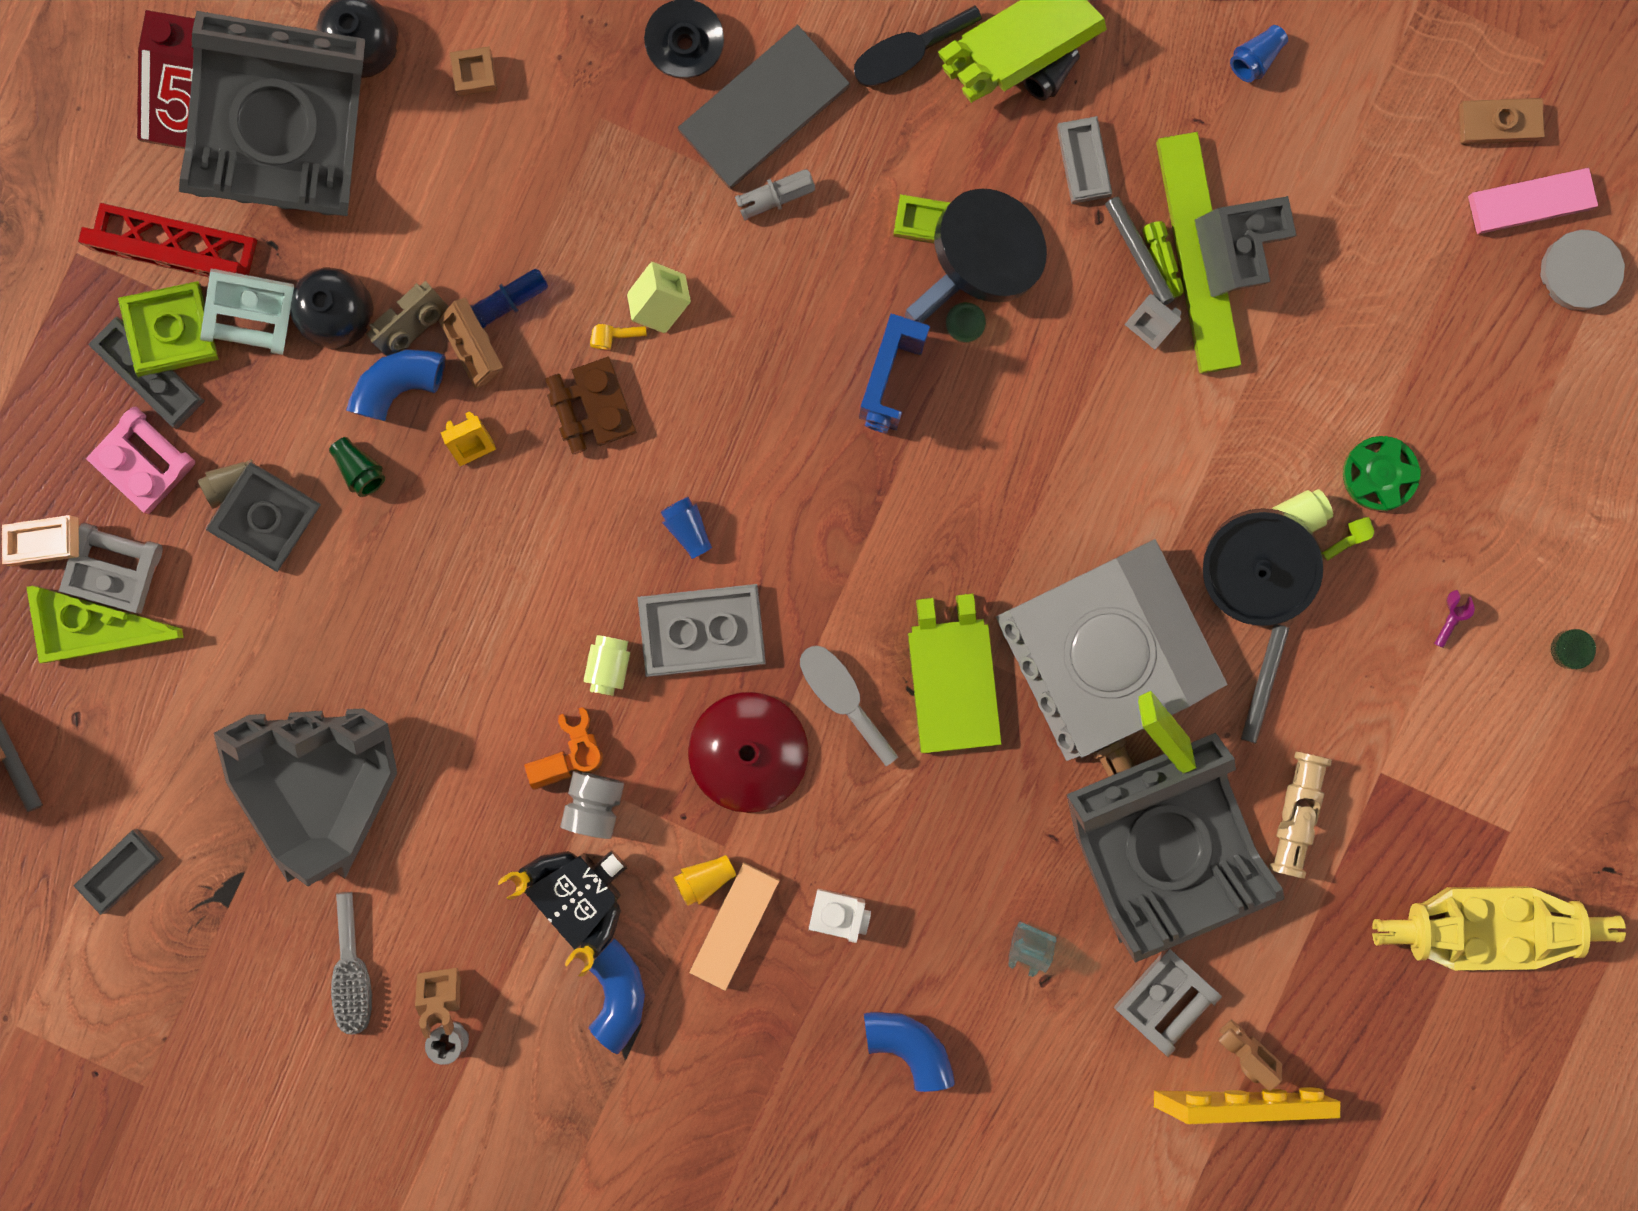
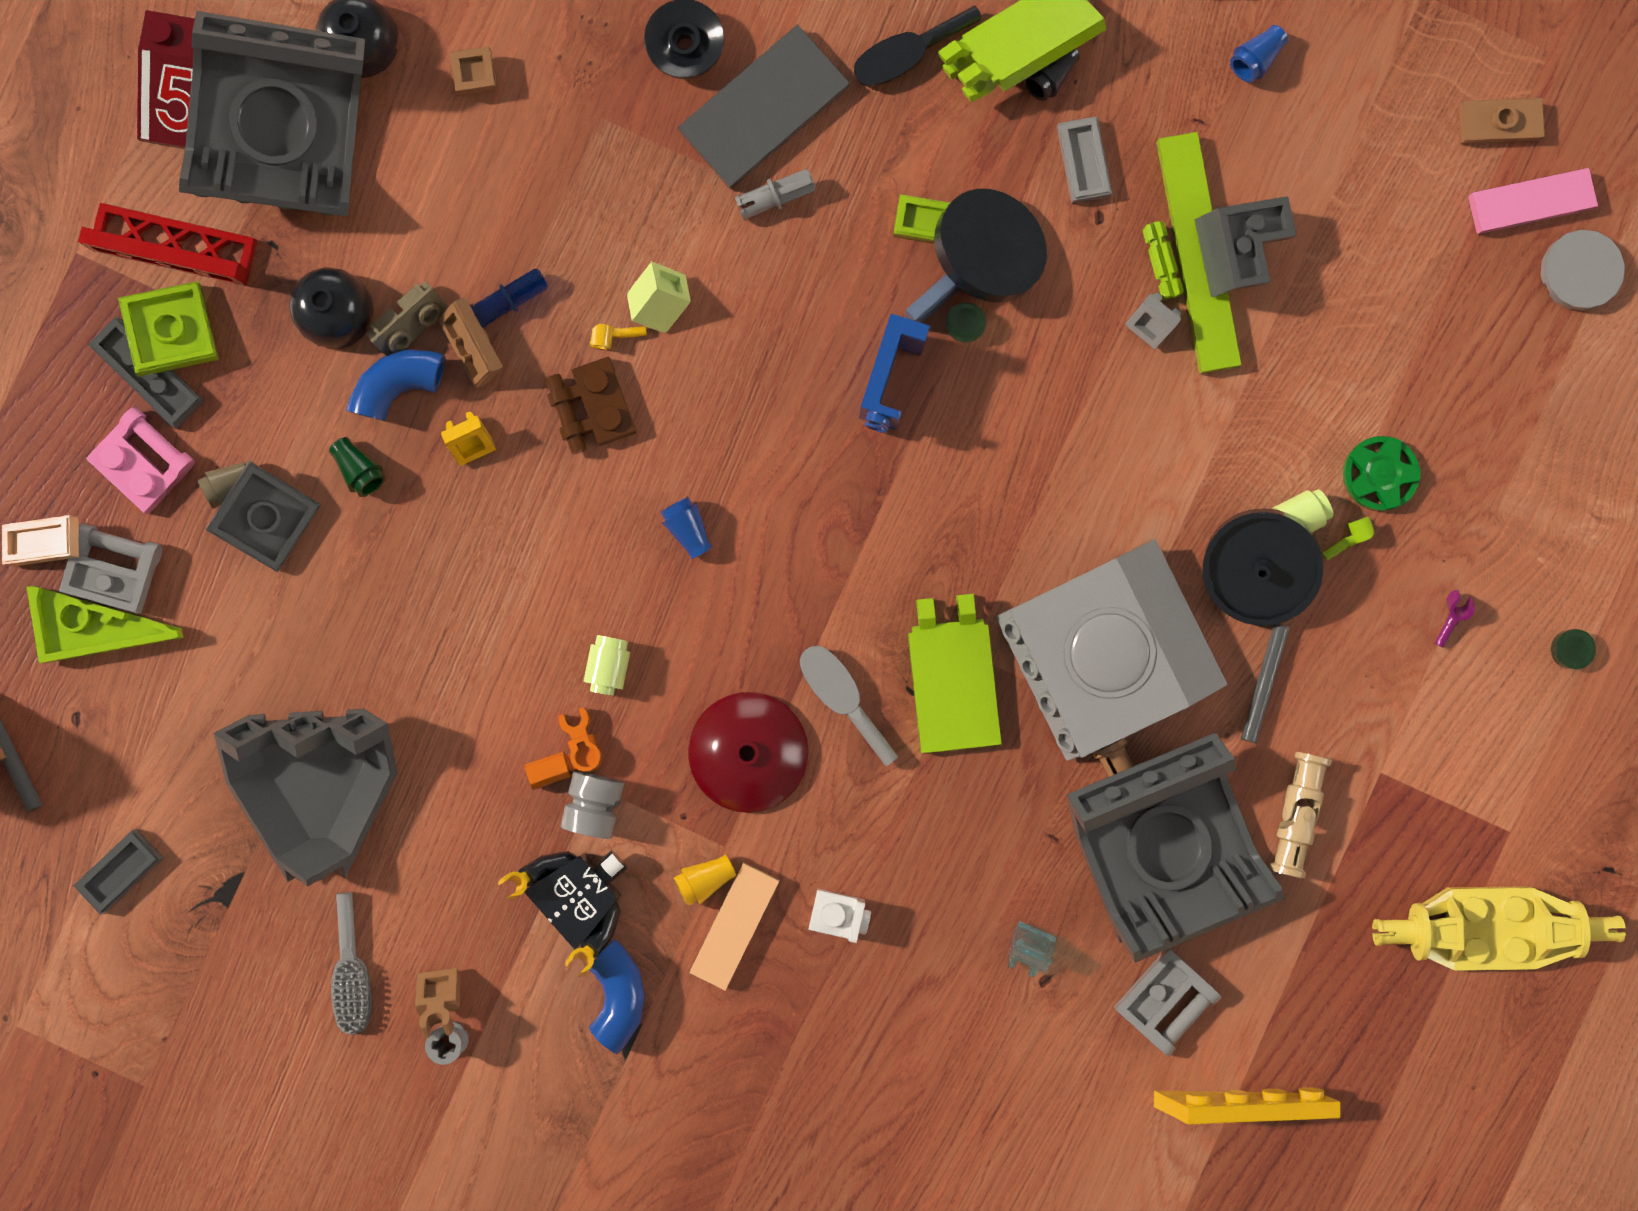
(247, 299): light aqua plate -> none
(701, 630): light grey tile -> none
(914, 1044): blue cylinder -> none
(1139, 250): dark grey bar -> none
(1166, 732): lime tile -> none
(1255, 1059): medium nougat plate -> none

